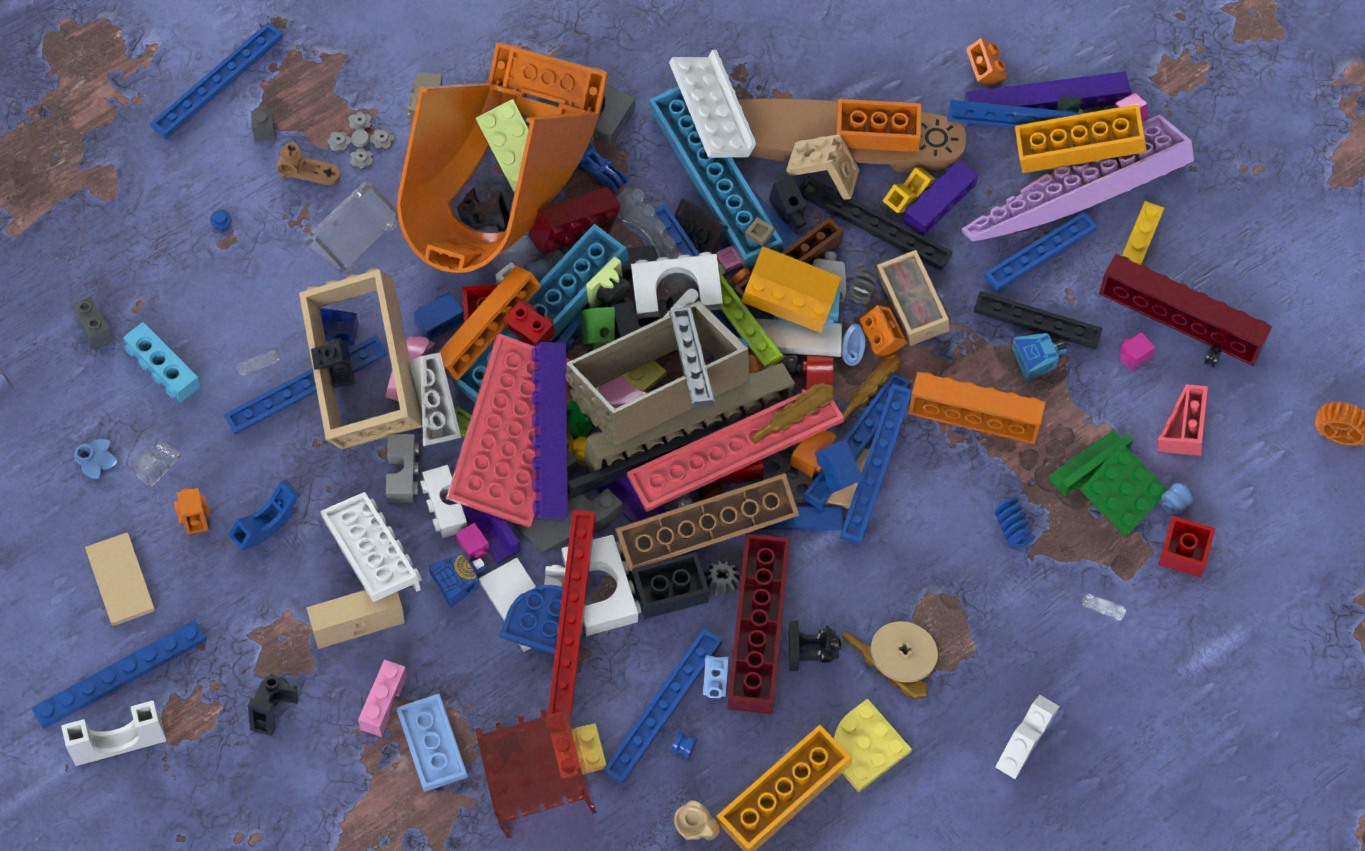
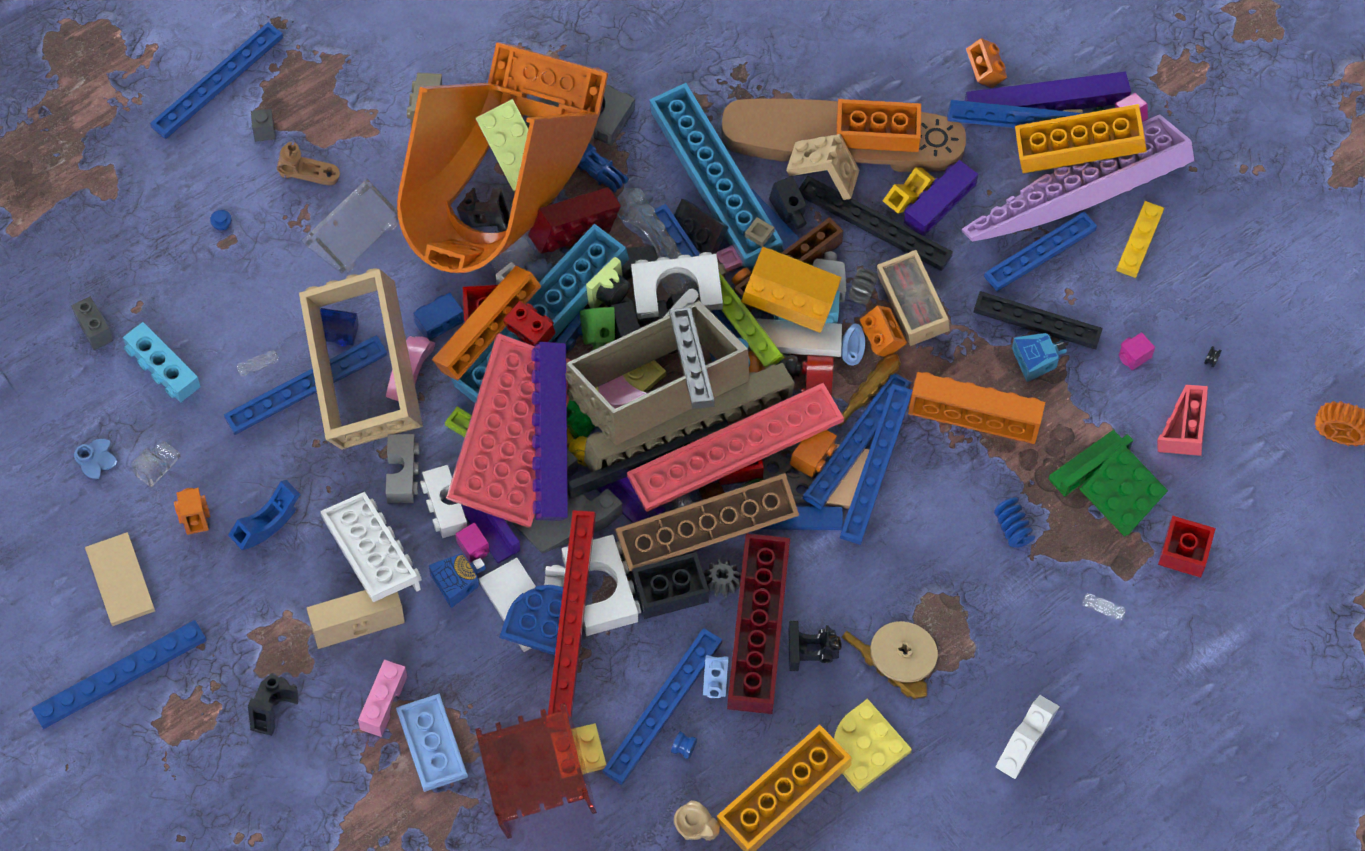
(91, 746): white arch -> none
(337, 358): black tile -> none
(360, 138): light grey plant -> none
(434, 400): white wedge -> none
(713, 106): white bracket -> none
(805, 404): pearl gold sword -> none
(838, 466): blue brick -> none
(1069, 104): slope -> none
(1177, 499): medium blue piece -> none
(1184, 309): dark red brick -> none

